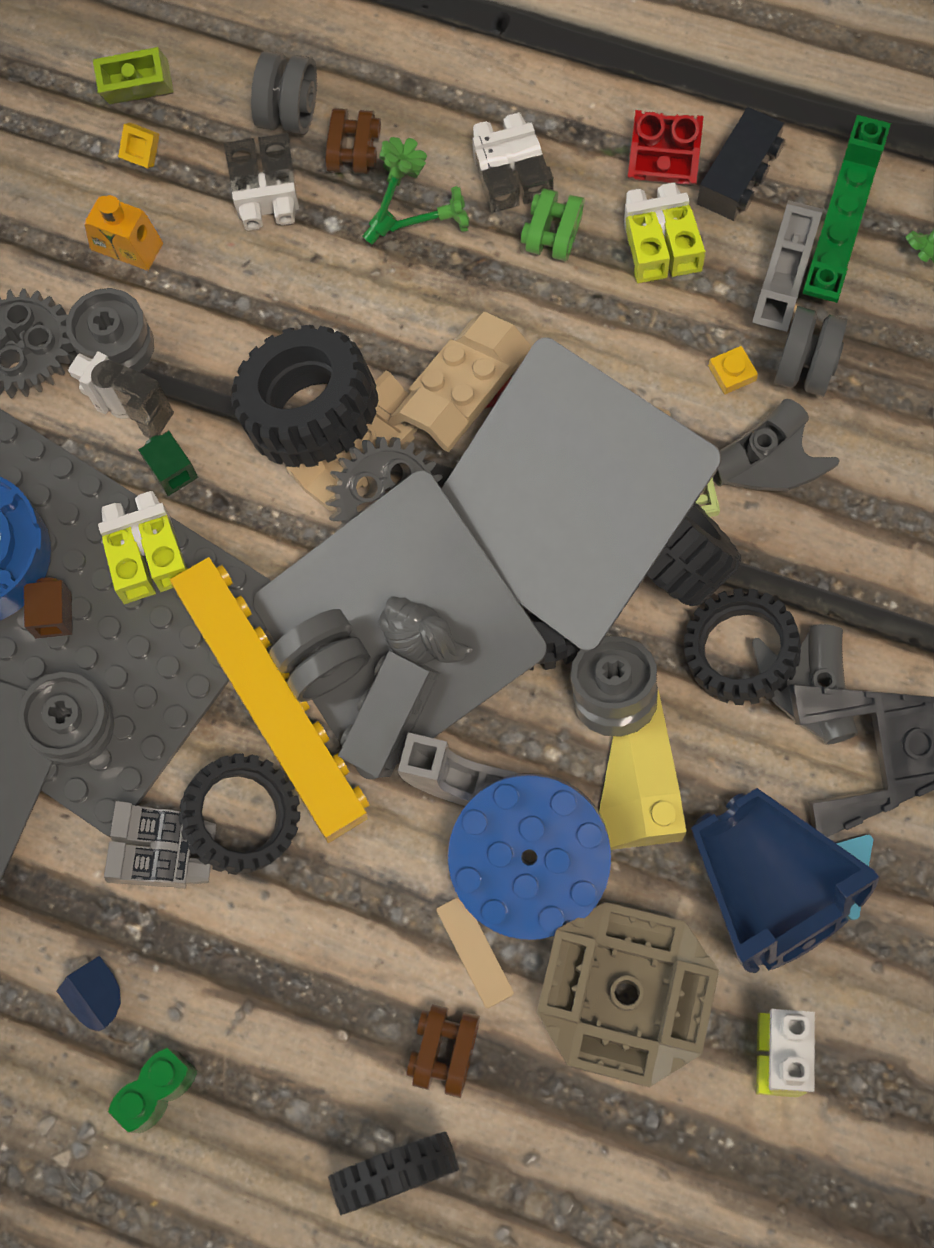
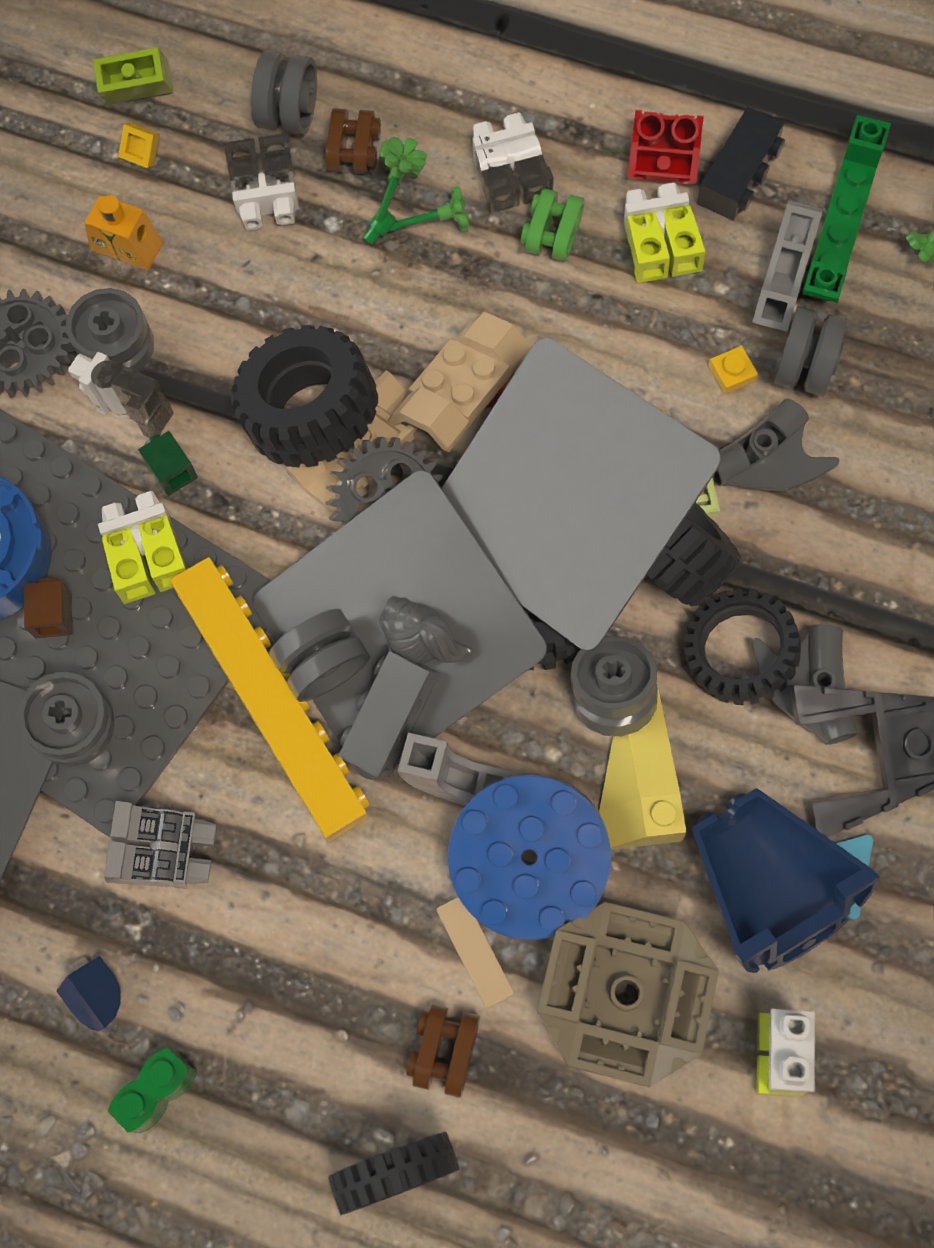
(278, 789): black tyre -> none

